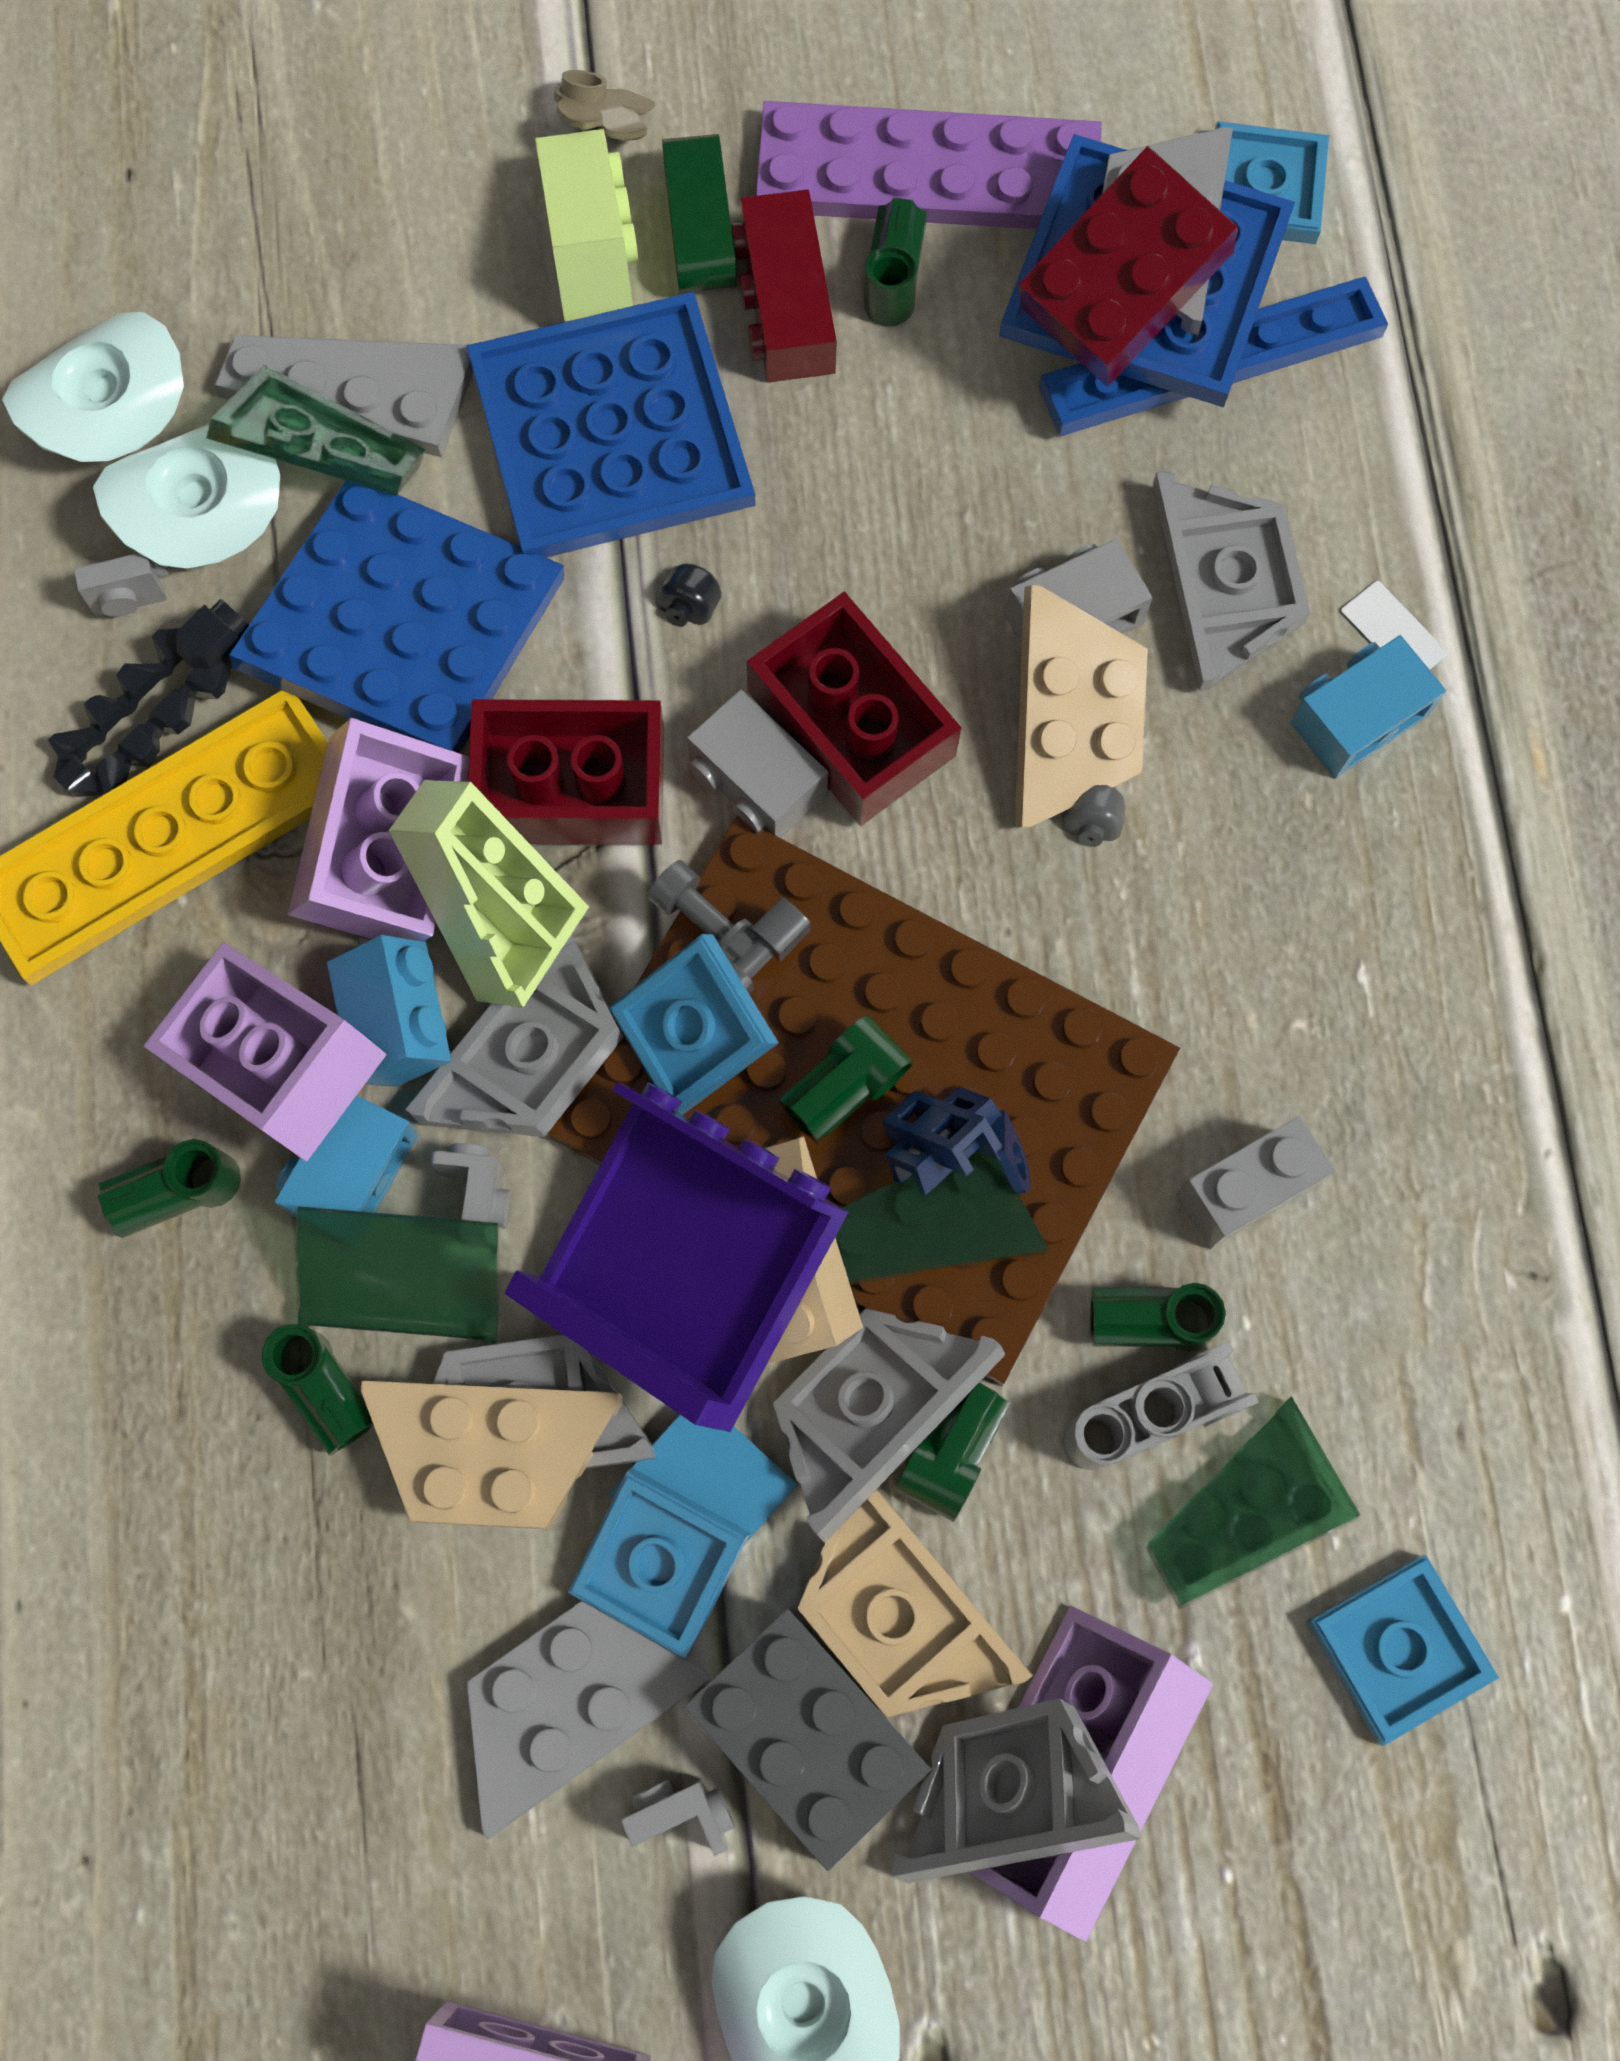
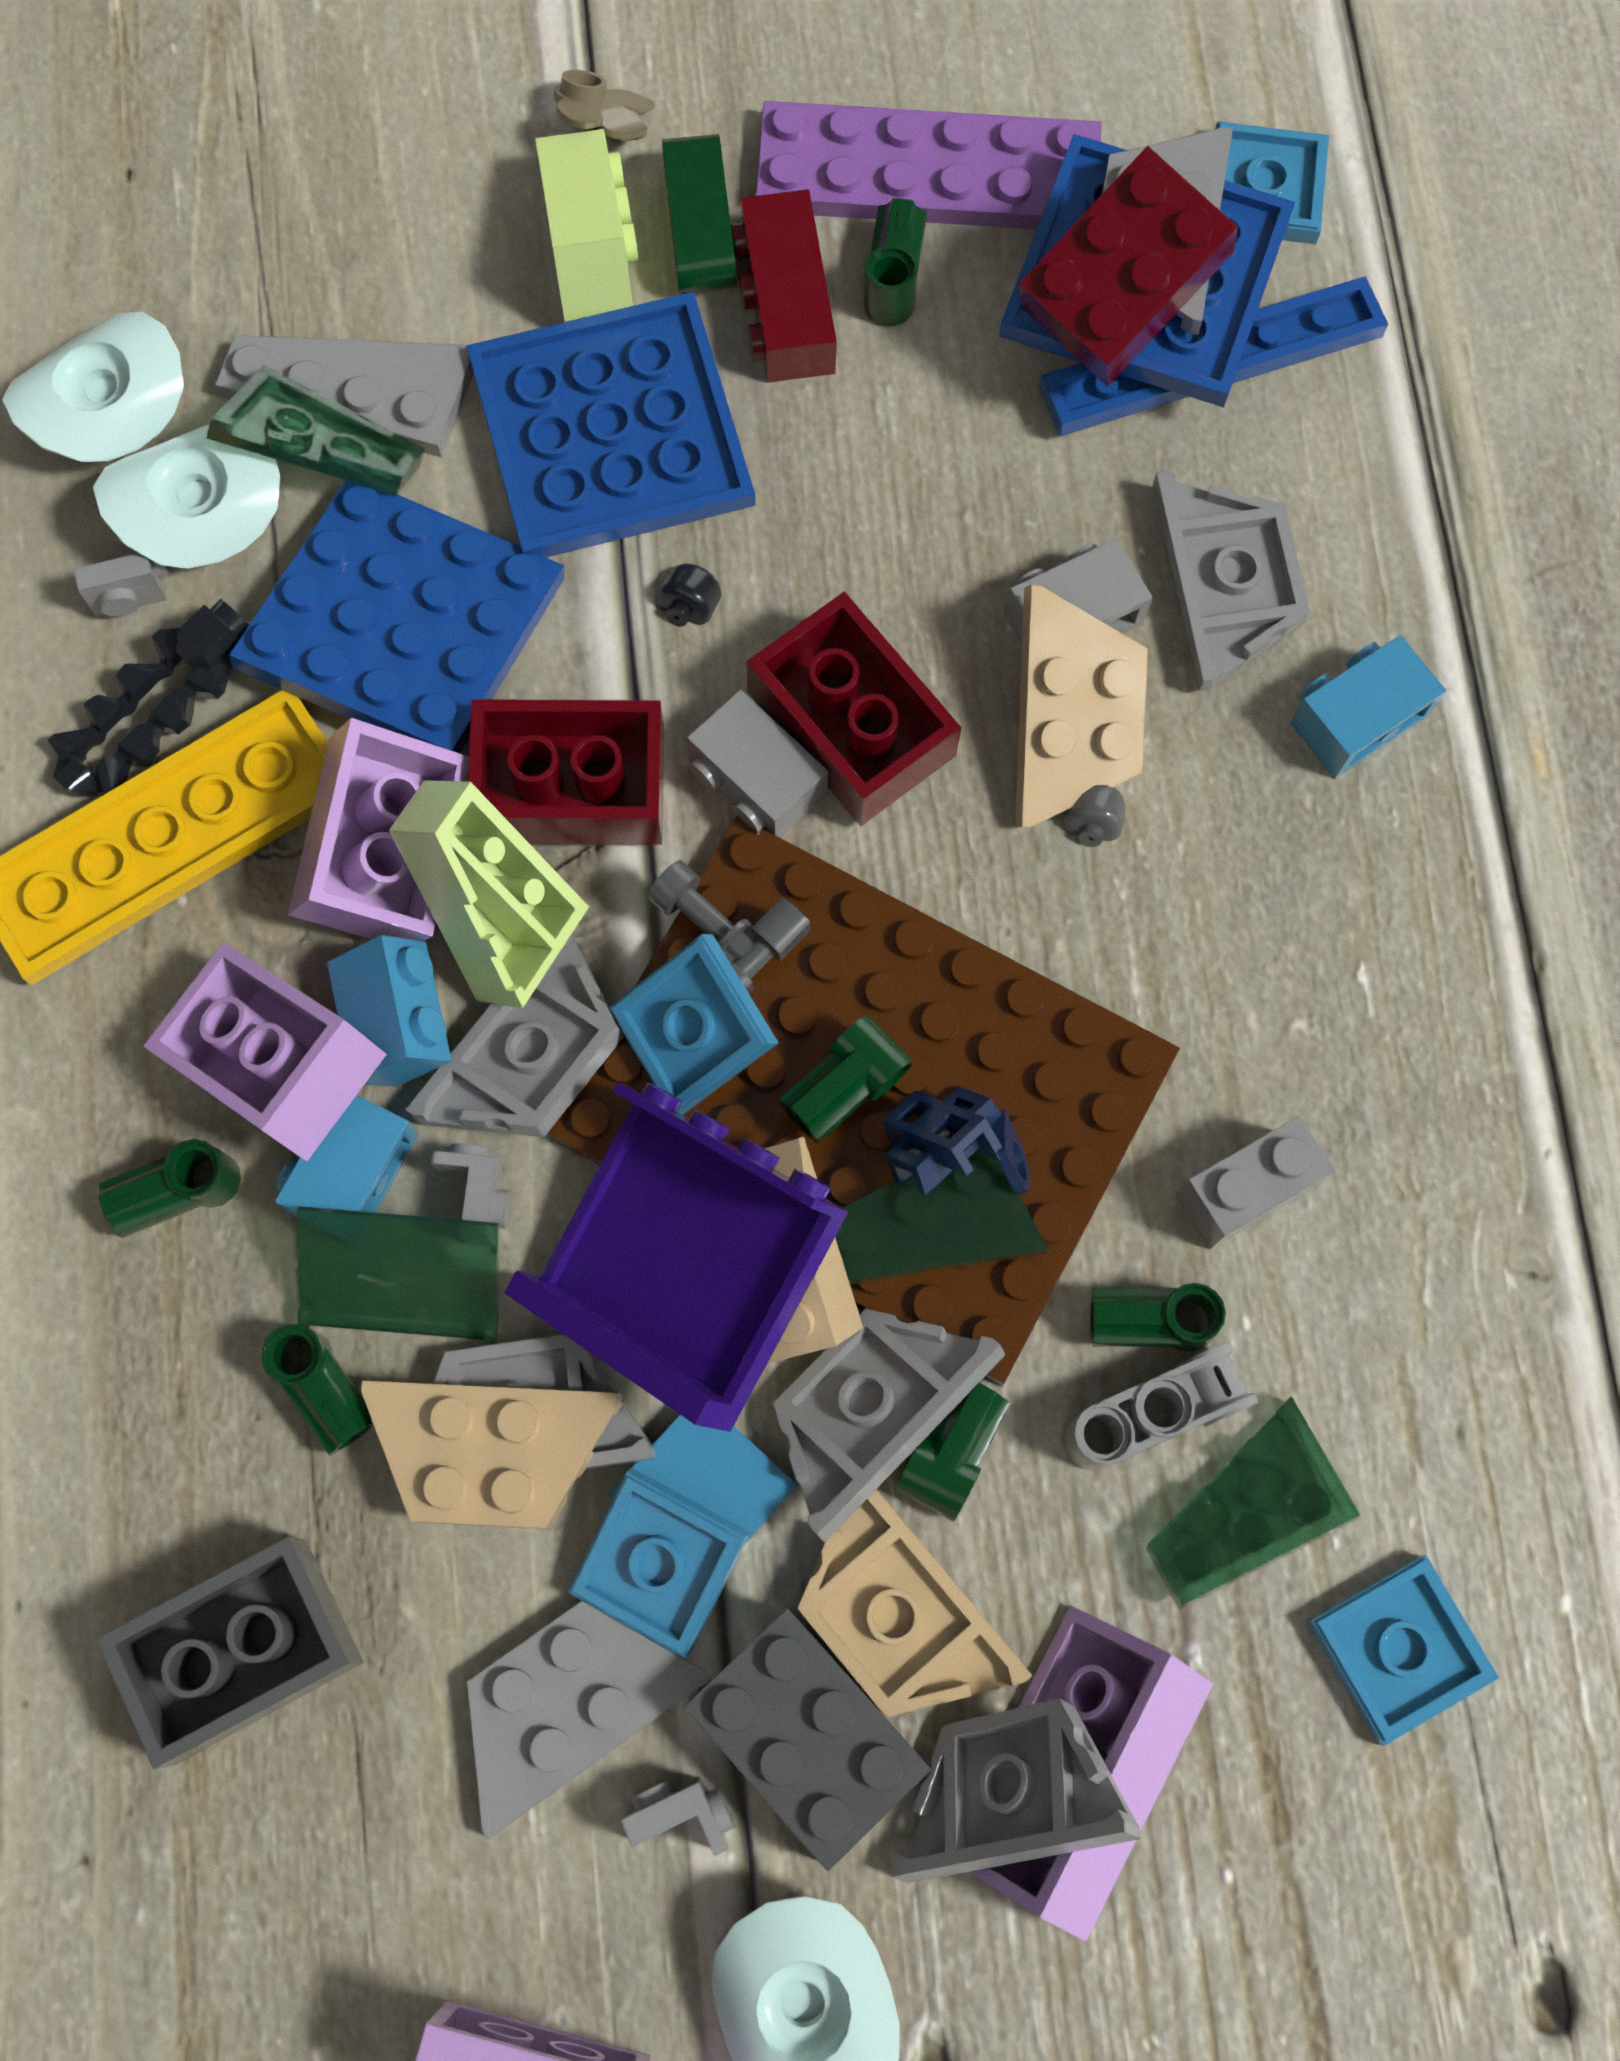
(229, 1652): none -> dark grey brick
(1385, 618): white sticker -> none

